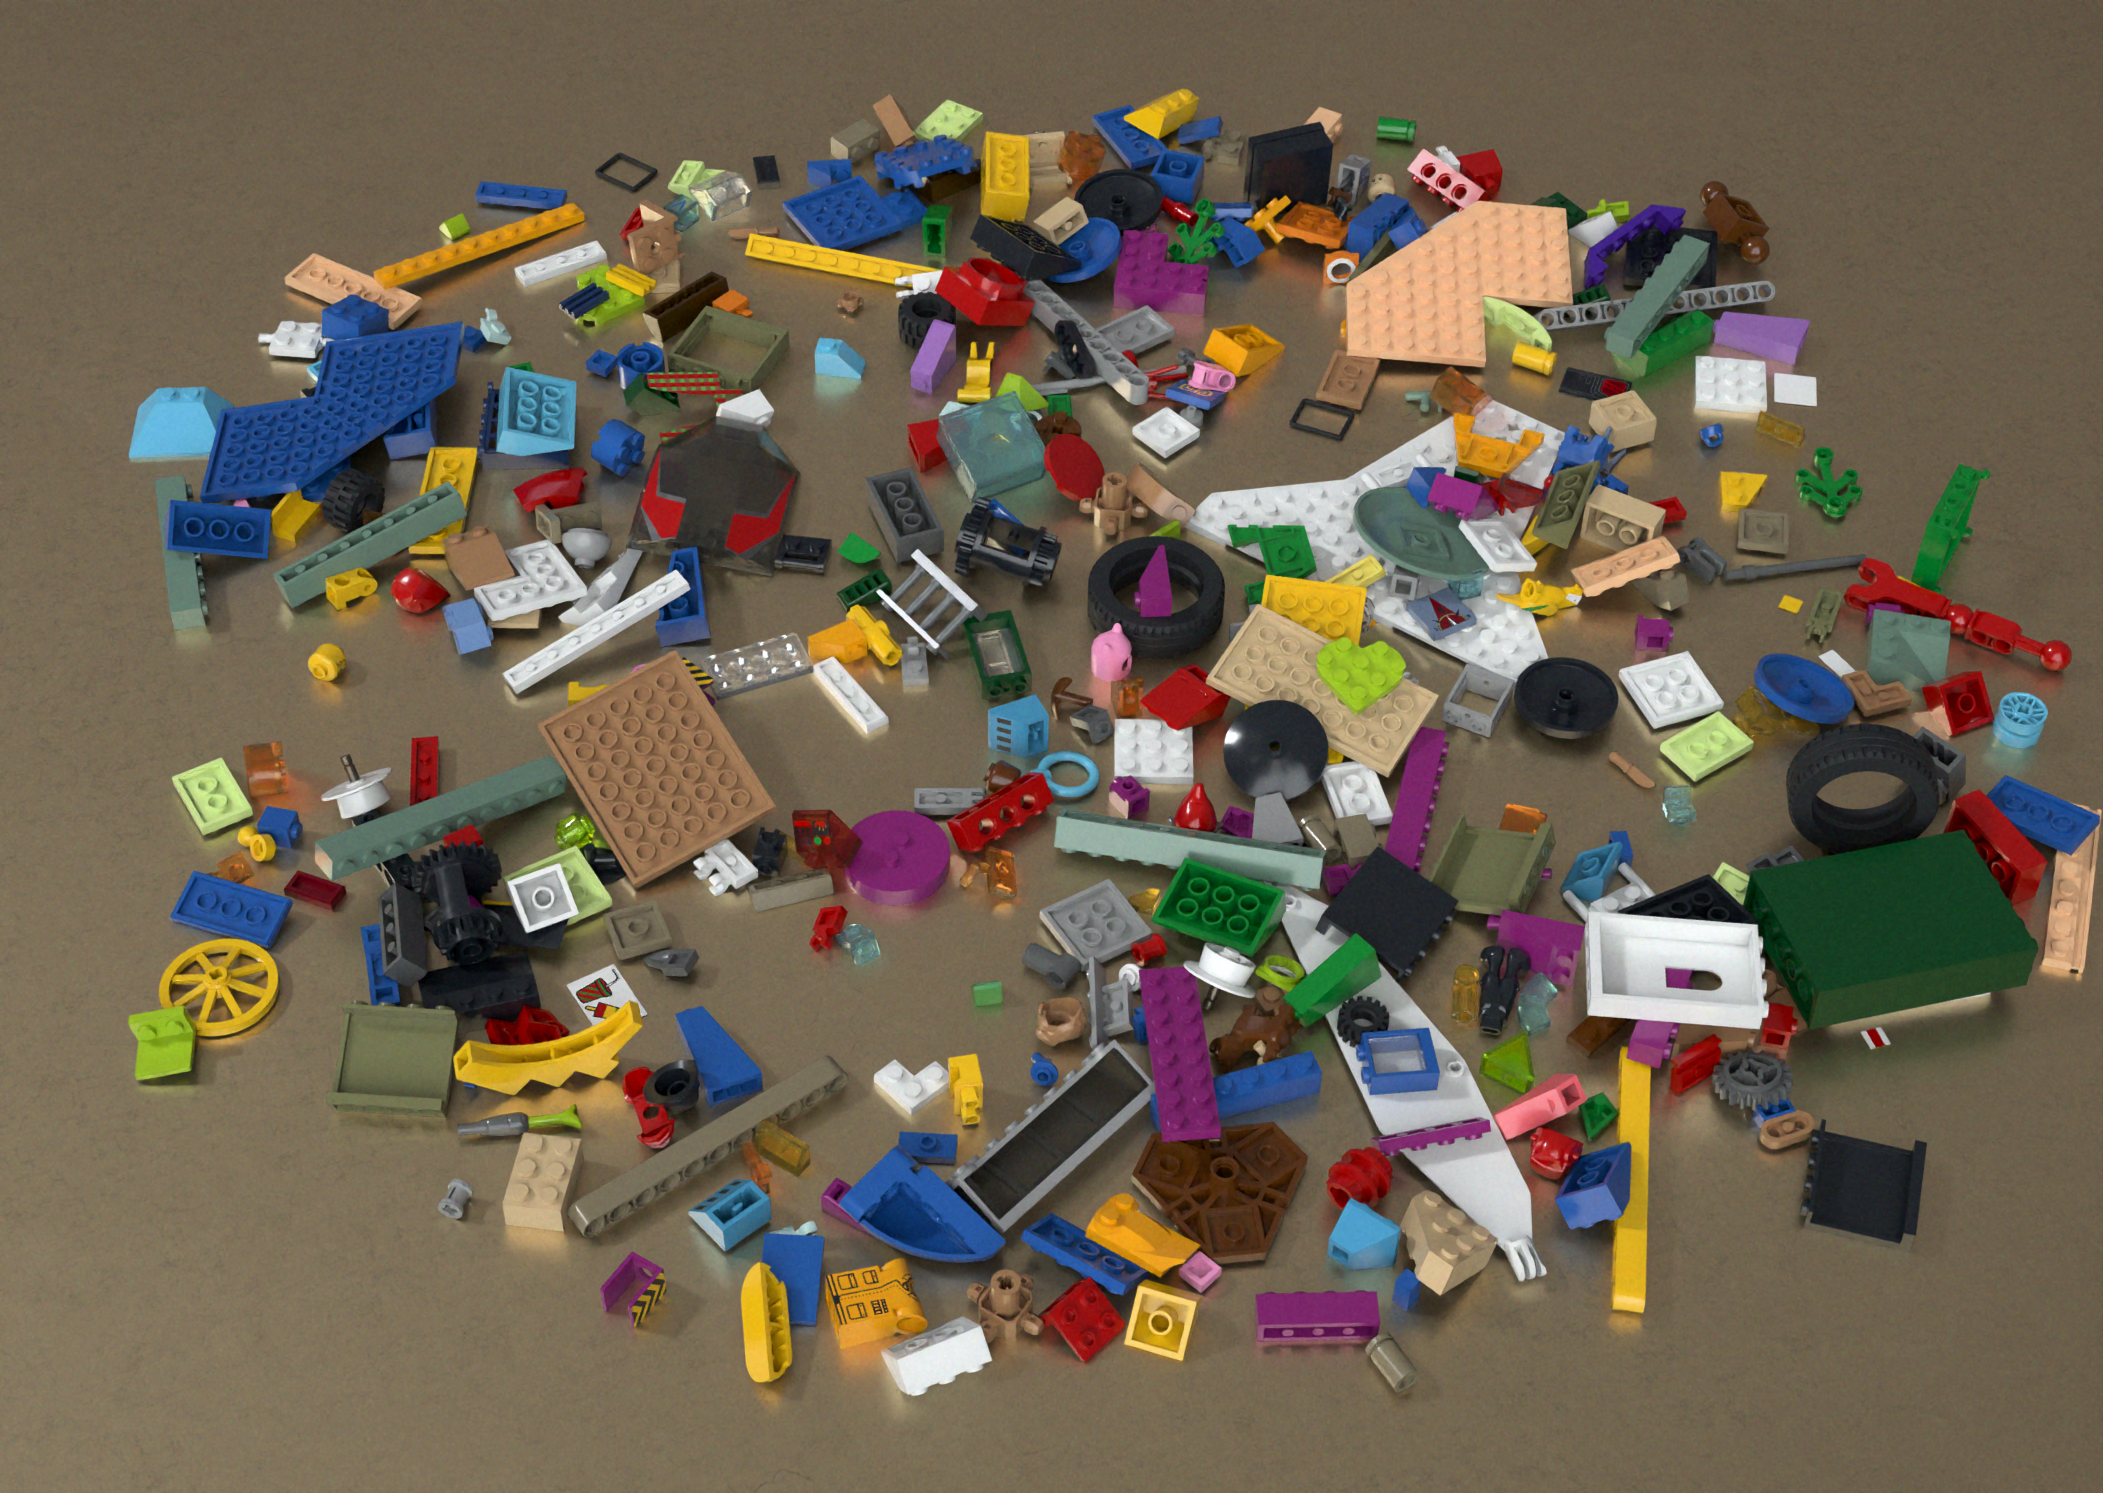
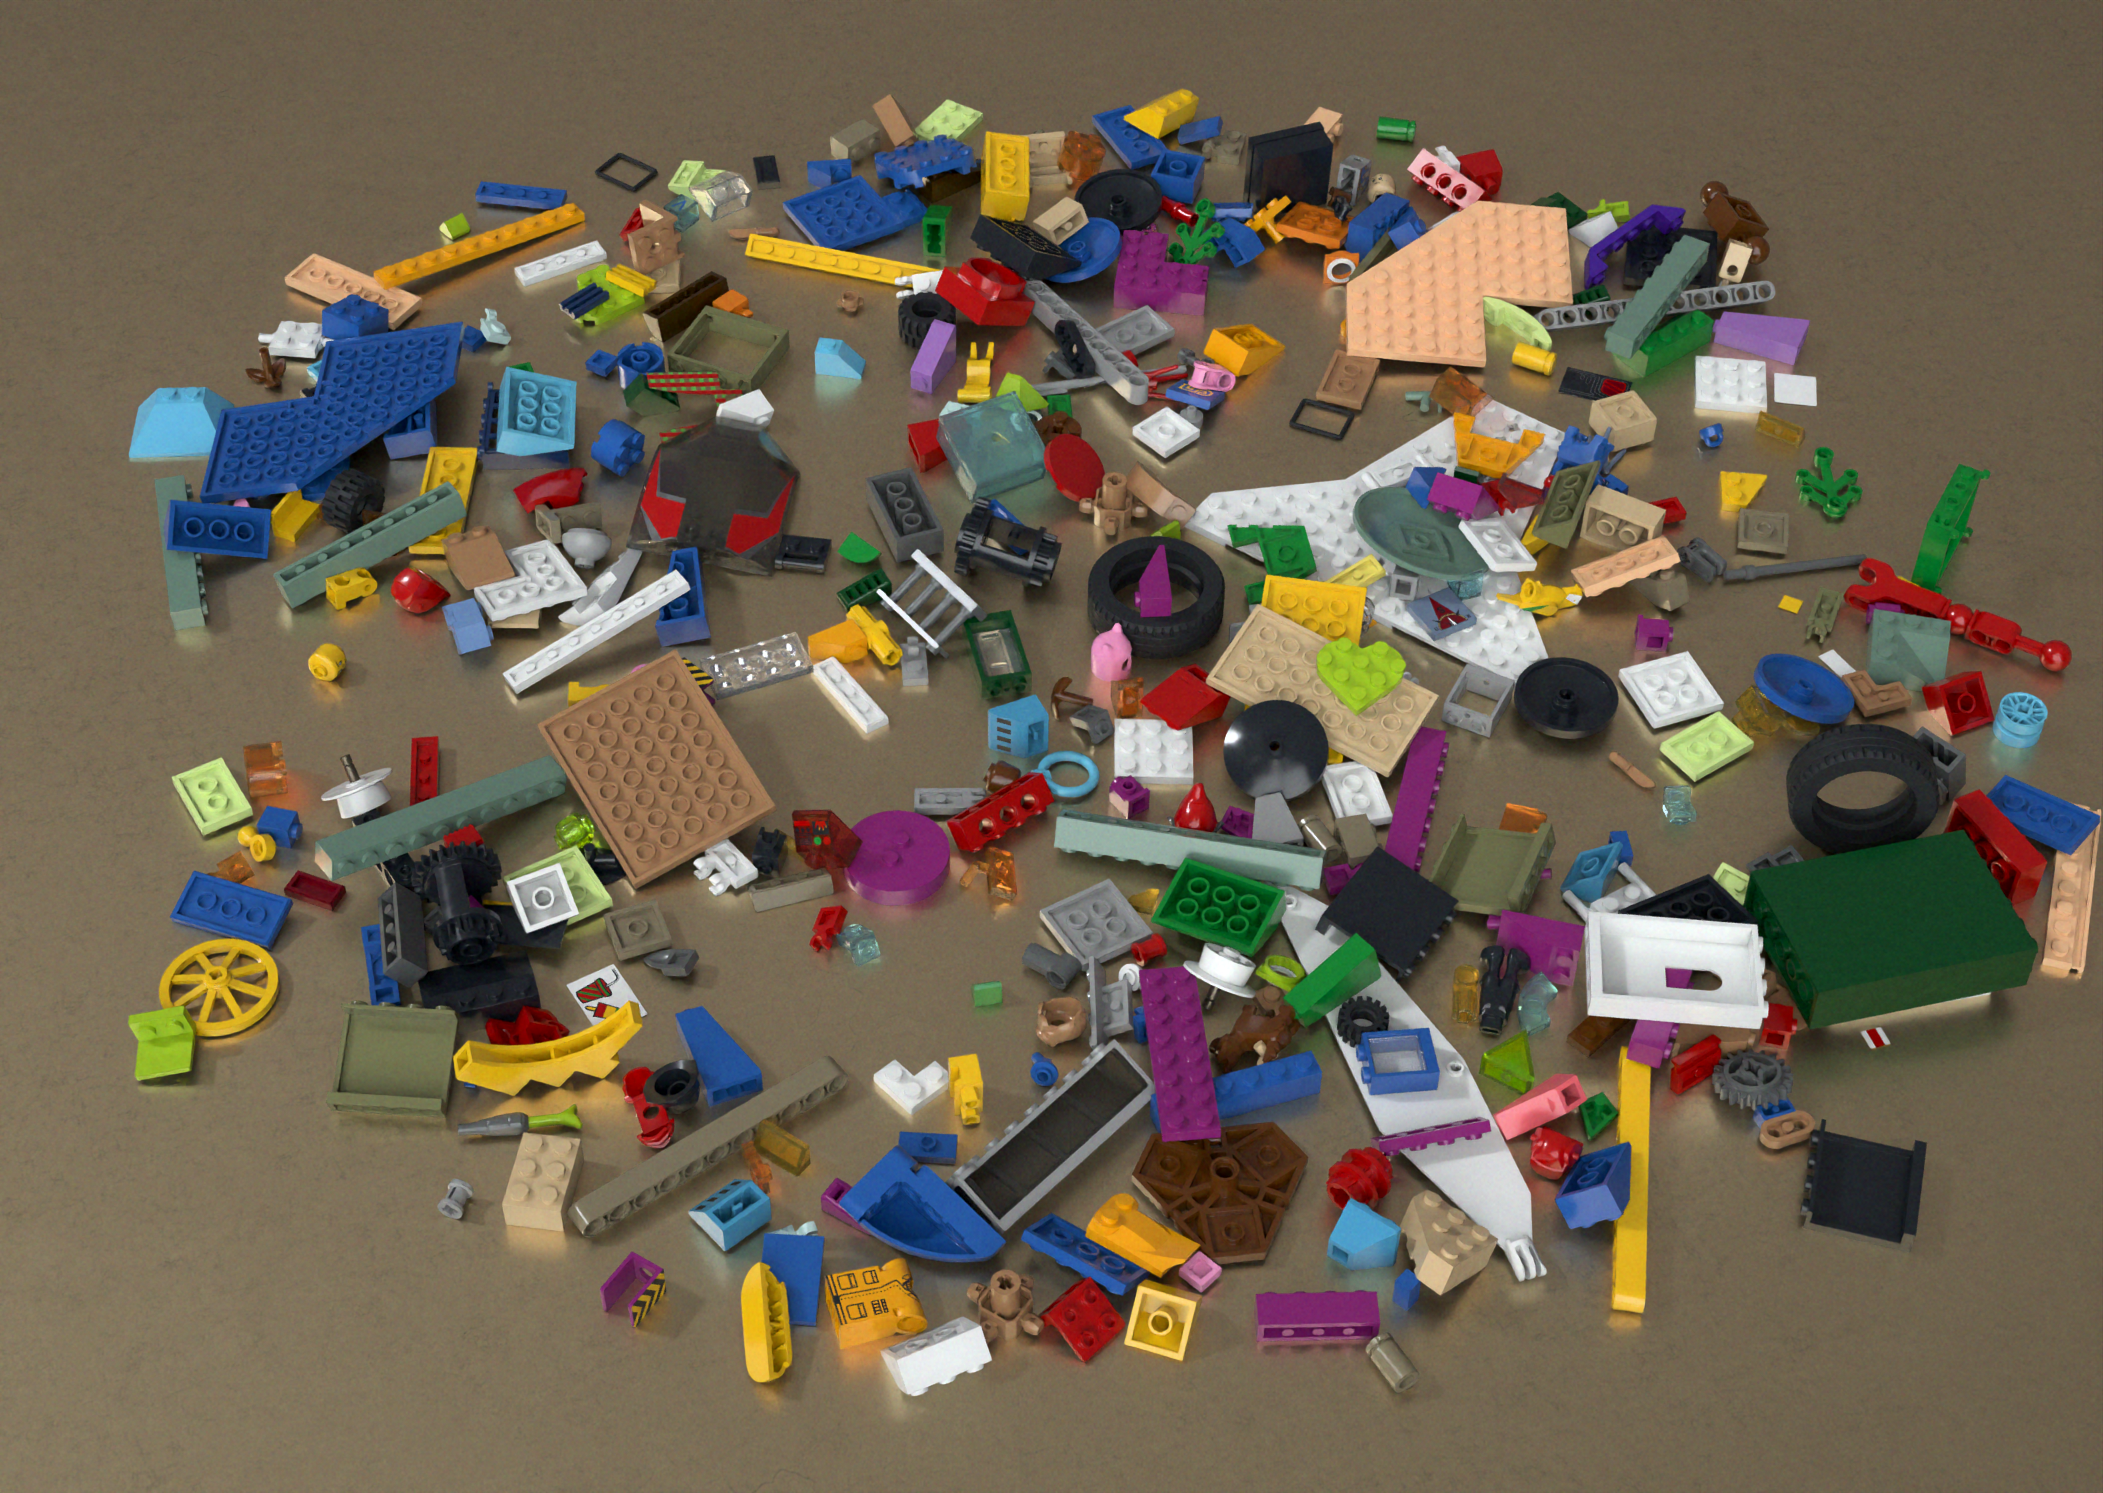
(269, 371): none -> reddish brown plant
(1736, 254): none -> tan torso

